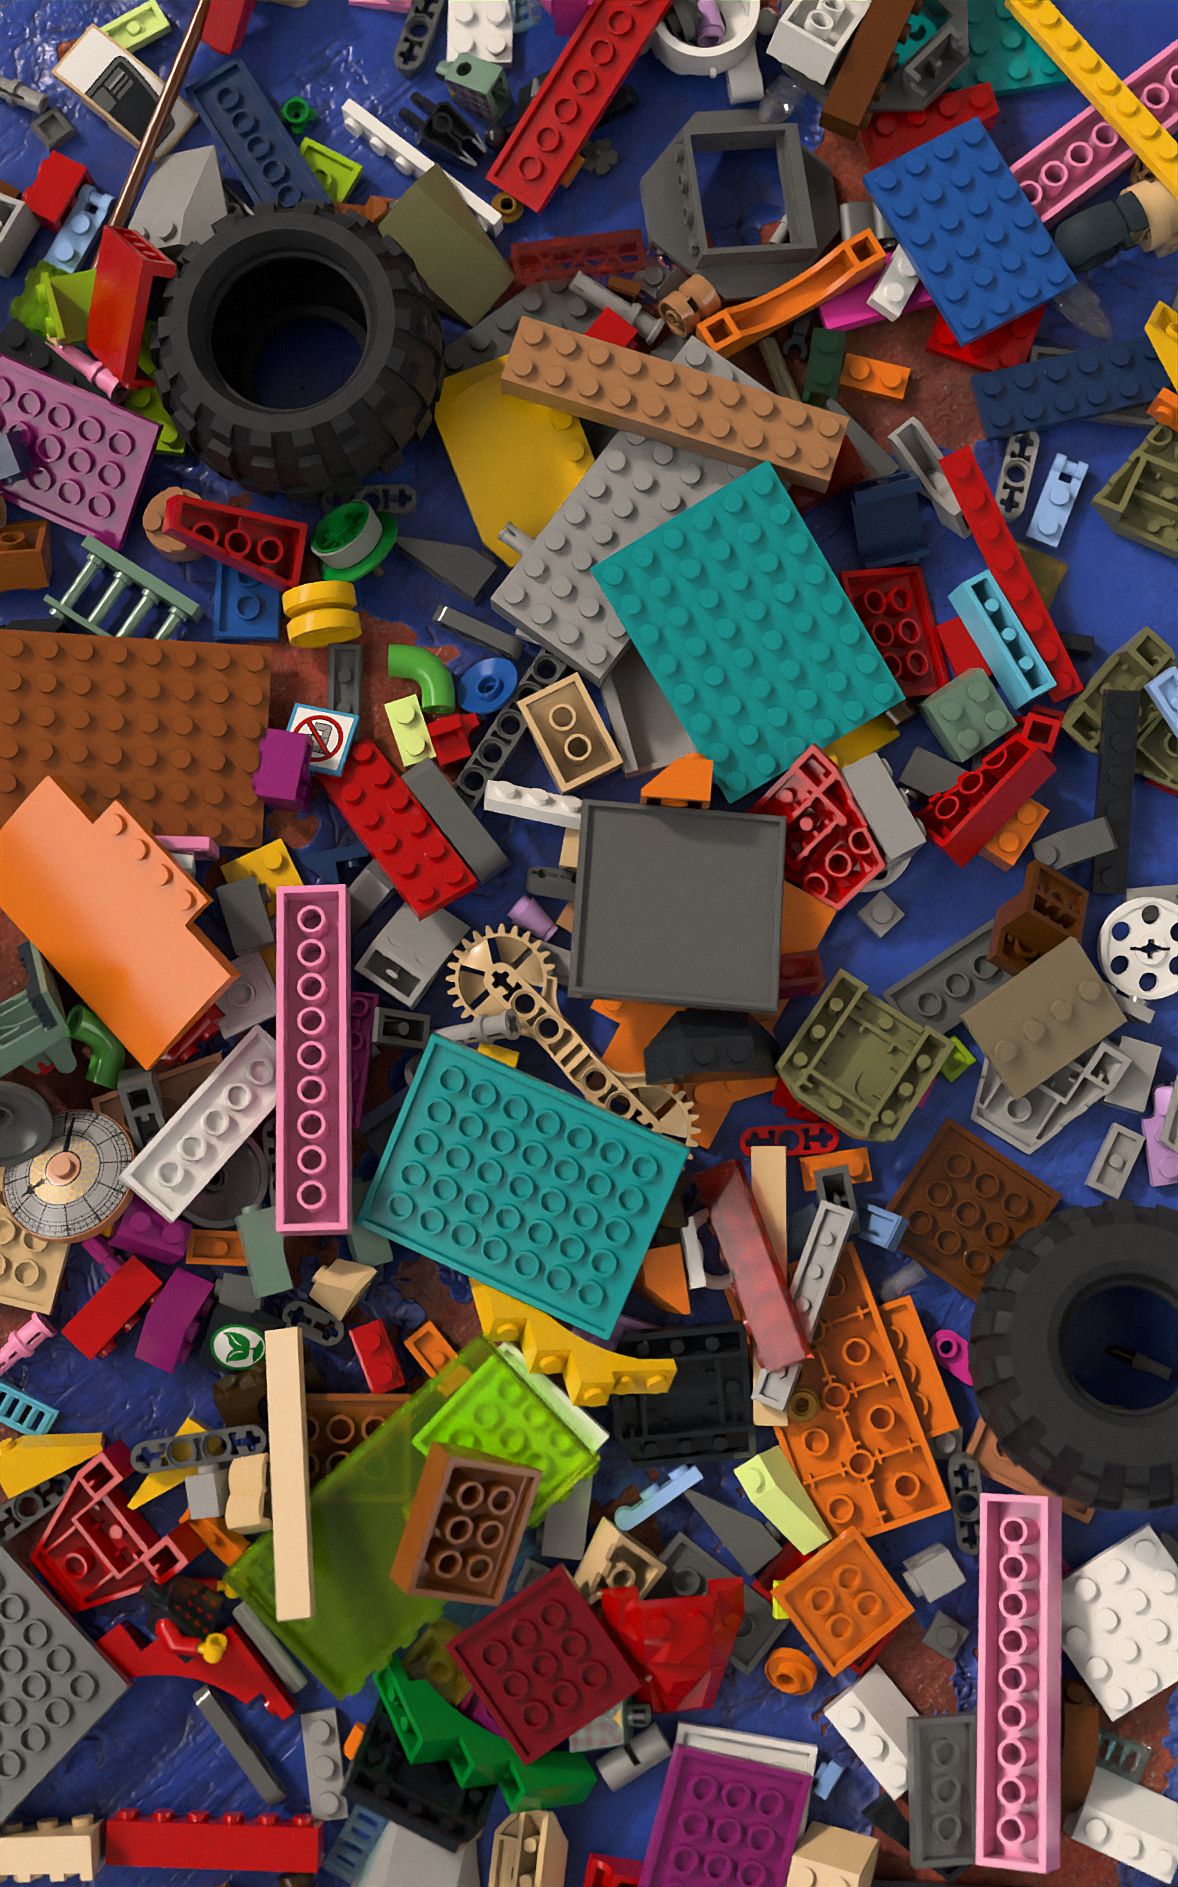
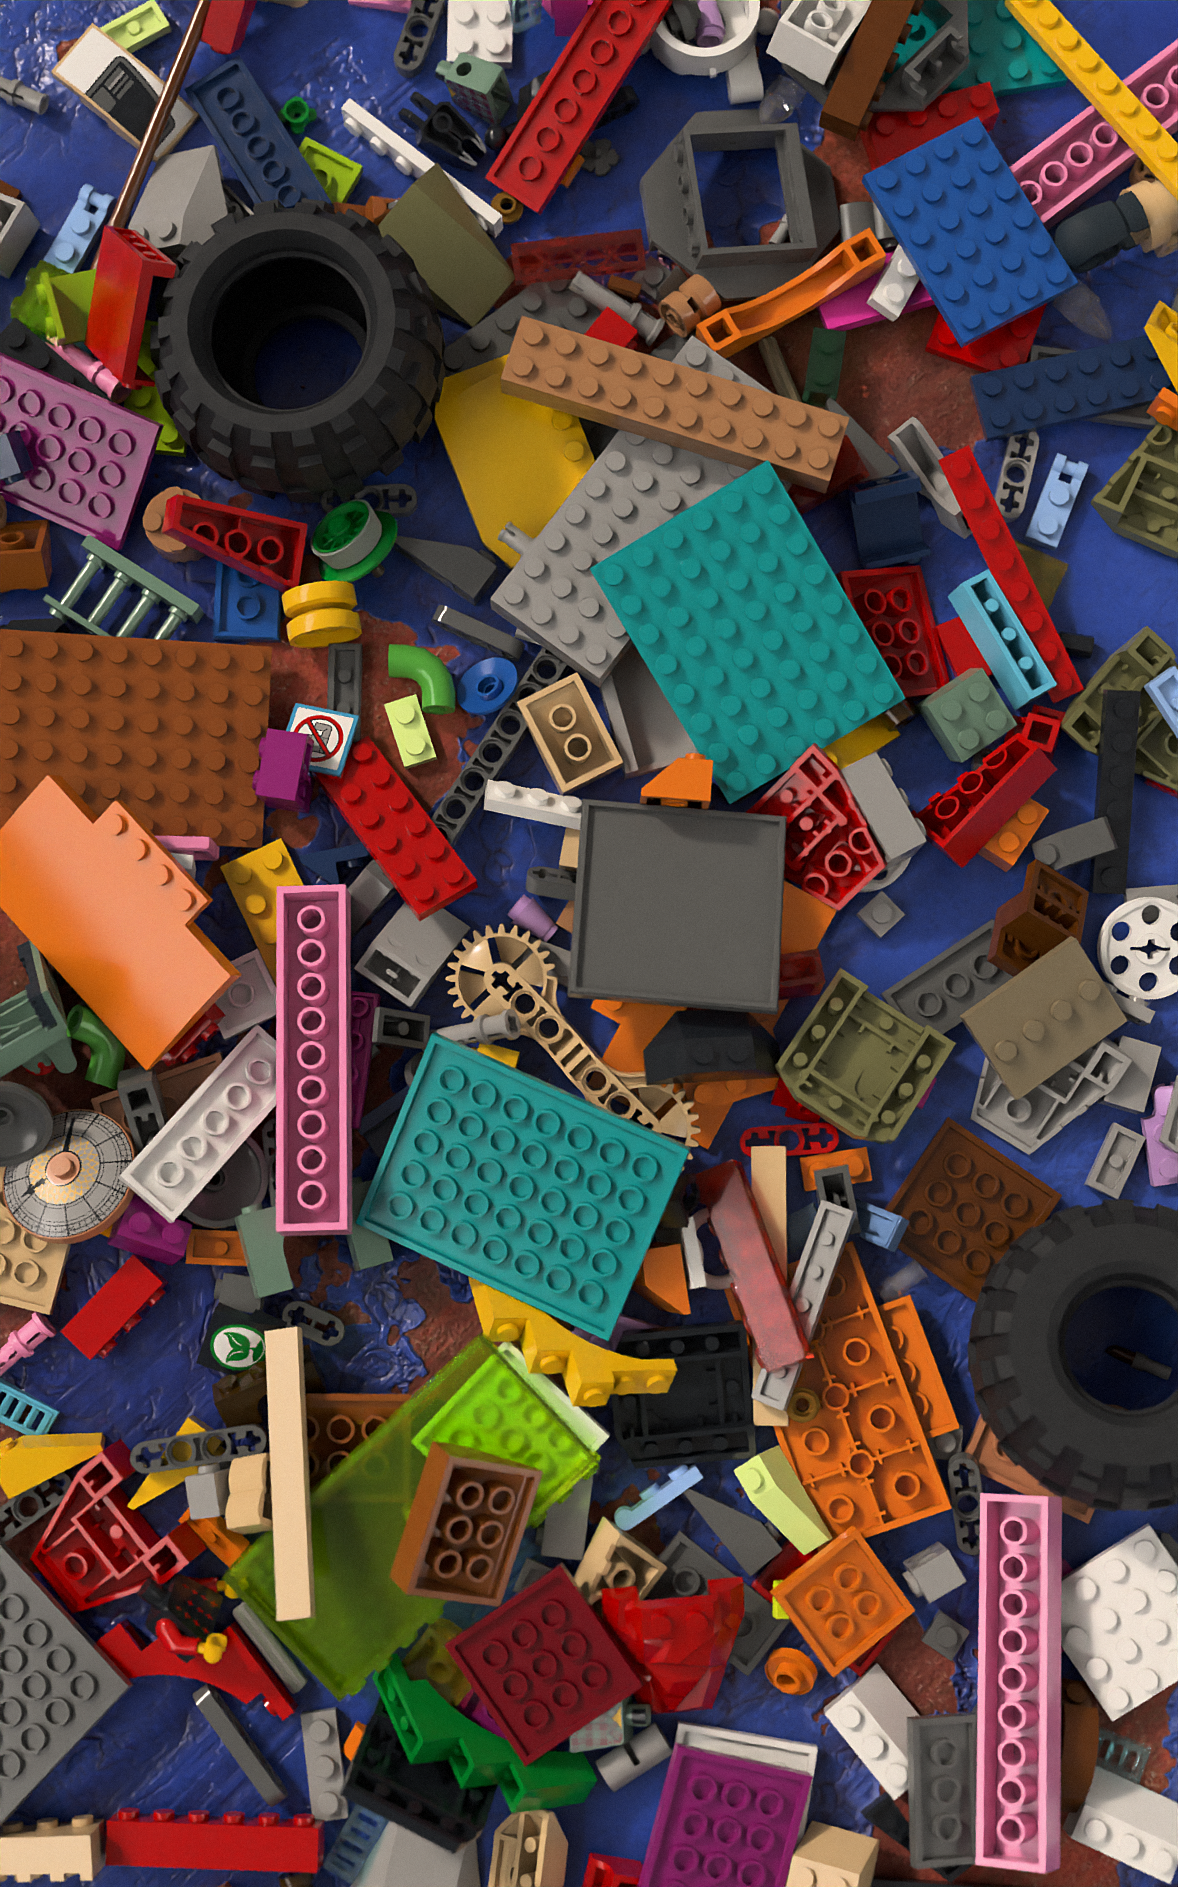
(52, 129): dark grey tile -> none
(56, 190): red brick -> none
(103, 1253): dark pink axle -> none
(174, 1320): magenta brick -> none
(248, 915): dark grey brick -> none
(341, 1286): tan slope -> none
(378, 1357): red brick -> none
(430, 1348): orange plate -> none
(452, 739): red brick -> none
(455, 820): dark grey beam -> none
(799, 334): black bar -> none
(828, 1777): medium blue plate -> none
(874, 378): orange plate -> none
(927, 775): dark grey slope -> none
(957, 1061): lime tile -> none
(957, 1359): dark pink plate -> none

